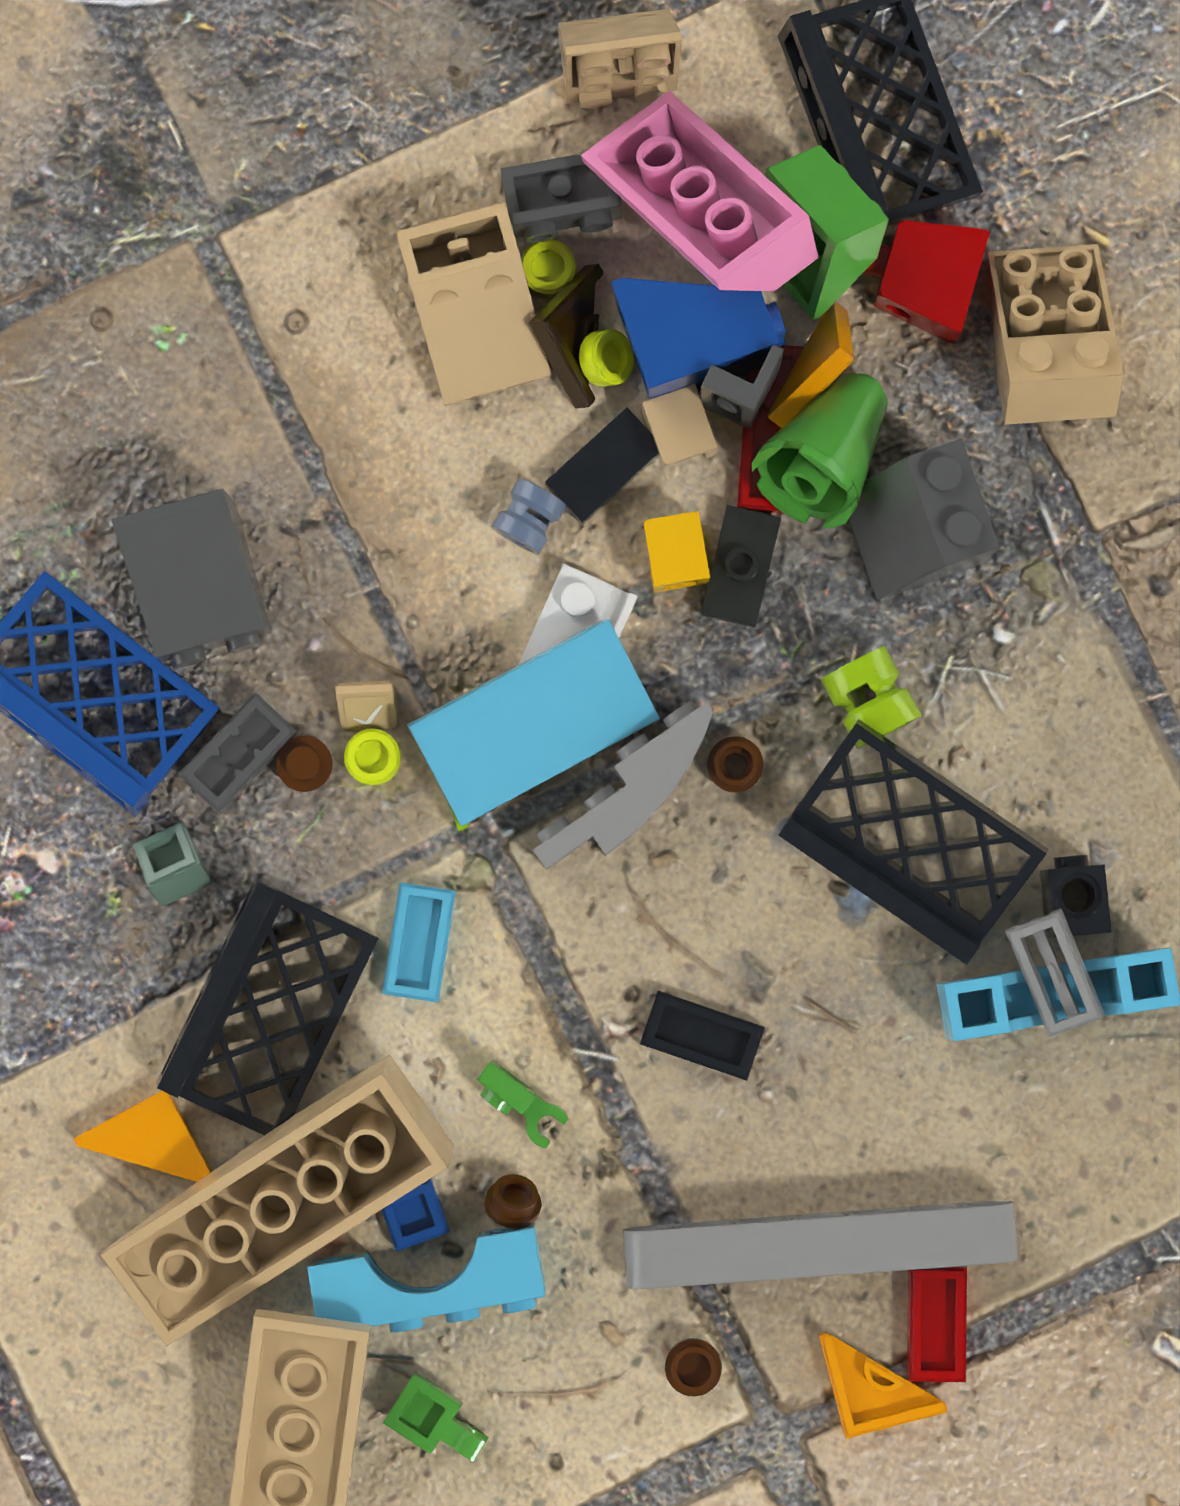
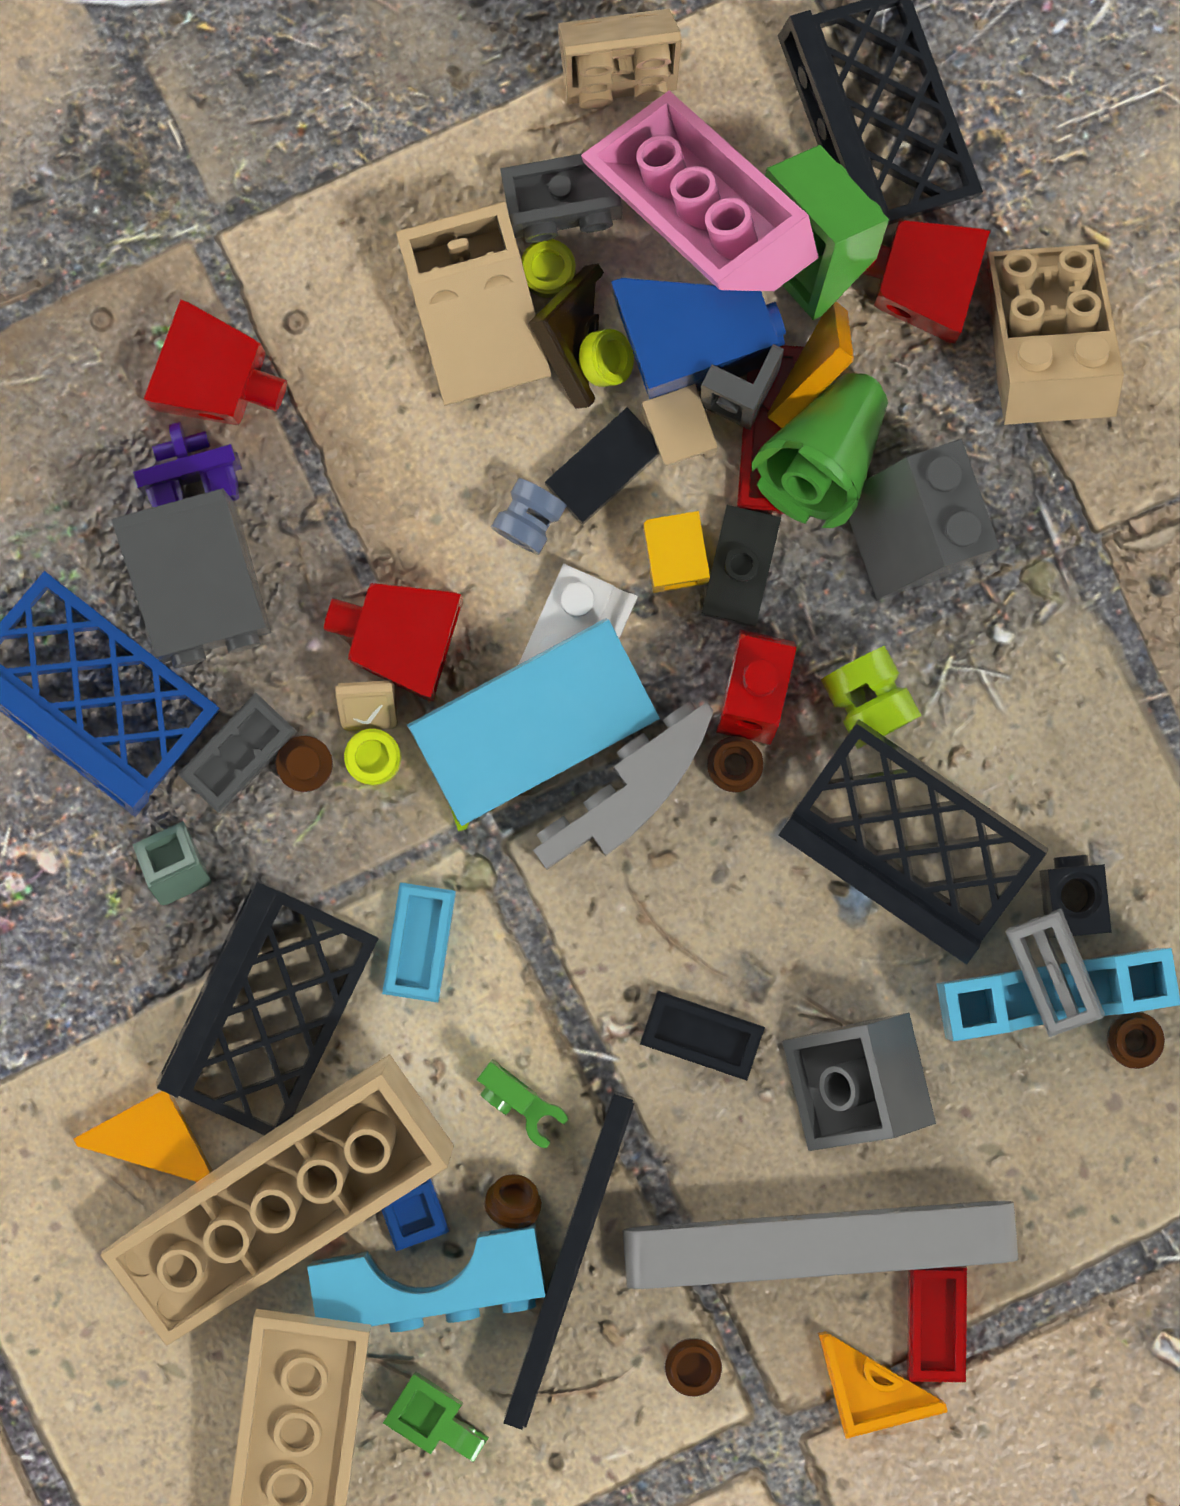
(210, 370): none -> red torso
(213, 467): none -> dark purple hips
(399, 634): none -> red torso
(569, 1261): none -> black tile
(756, 687): none -> red torso
(859, 1082): none -> dark grey slope
(1152, 1045): none -> reddish brown plate

